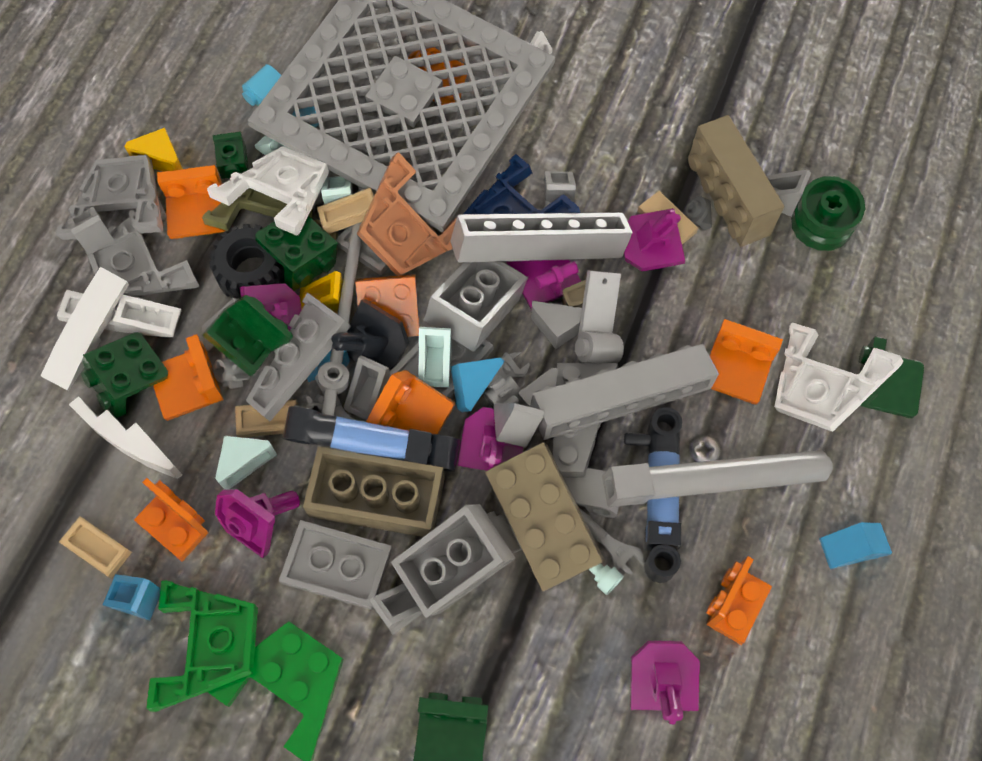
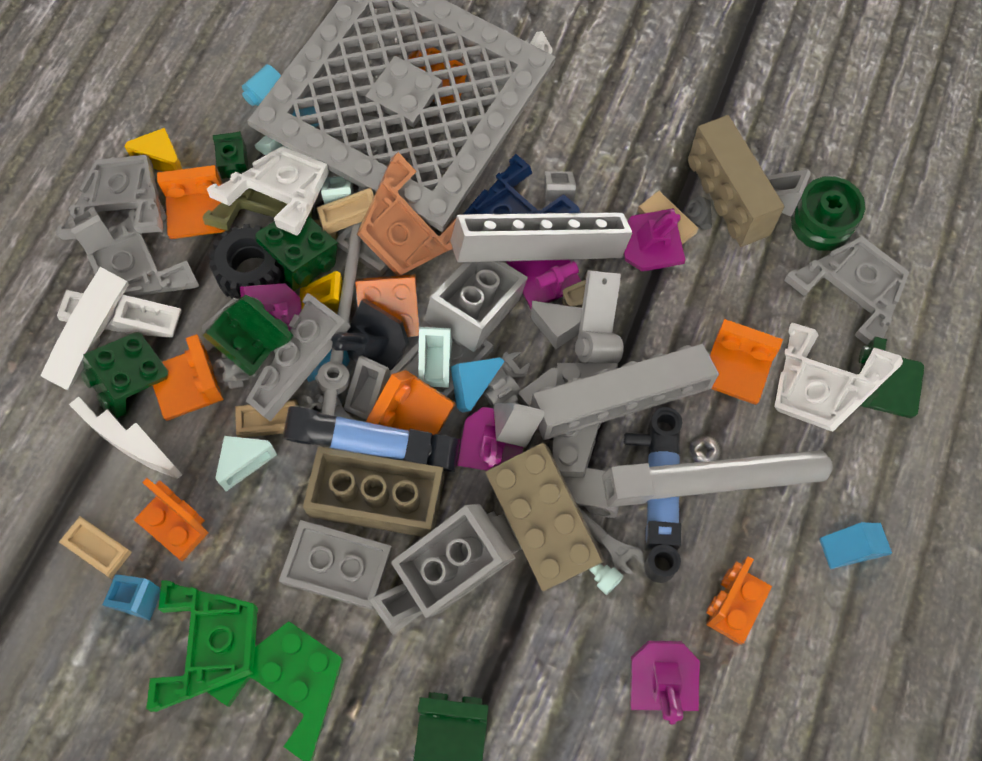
(252, 518): magenta piece -> none
(864, 276): none -> light grey wing

